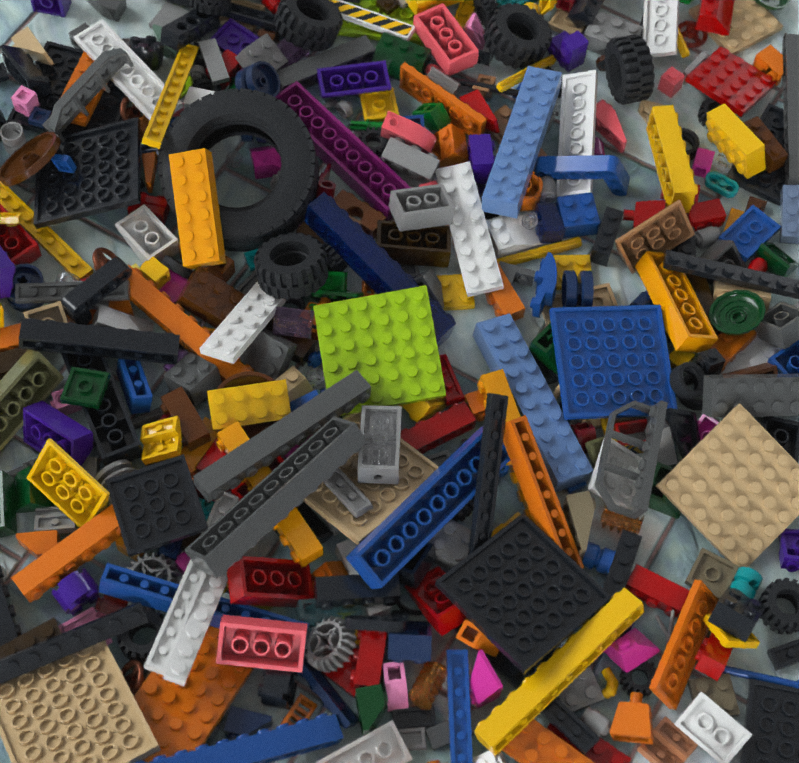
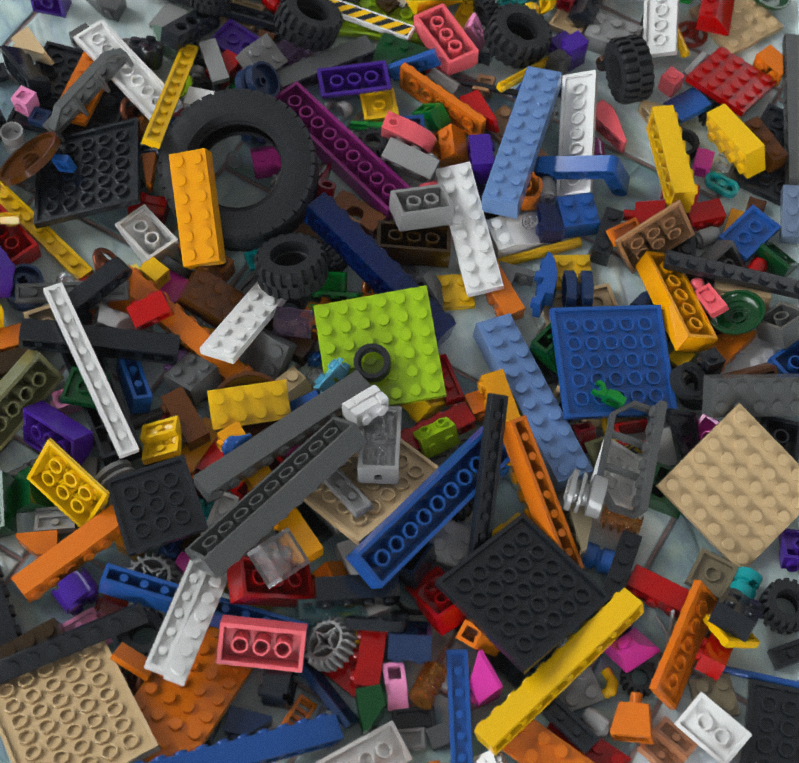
(91, 370): none -> white plate
(131, 660): none -> orange tile
(150, 310): none -> red brick
(233, 442): none -> blue animal
(278, 558): none -> clear brick
(336, 369): none -> medium azure hinge
(365, 406): none -> white brick
(368, 348): none -> black tyre
(421, 62): none -> blue plate
(437, 437): none -> lime bracket
(558, 61): none -> clear smoke brick
(585, 493): none -> light grey wheel
(610, 397): none -> green plate
(621, 229): none -> orange tile
(689, 104): none -> blue slope
(708, 297): none -> coral plate

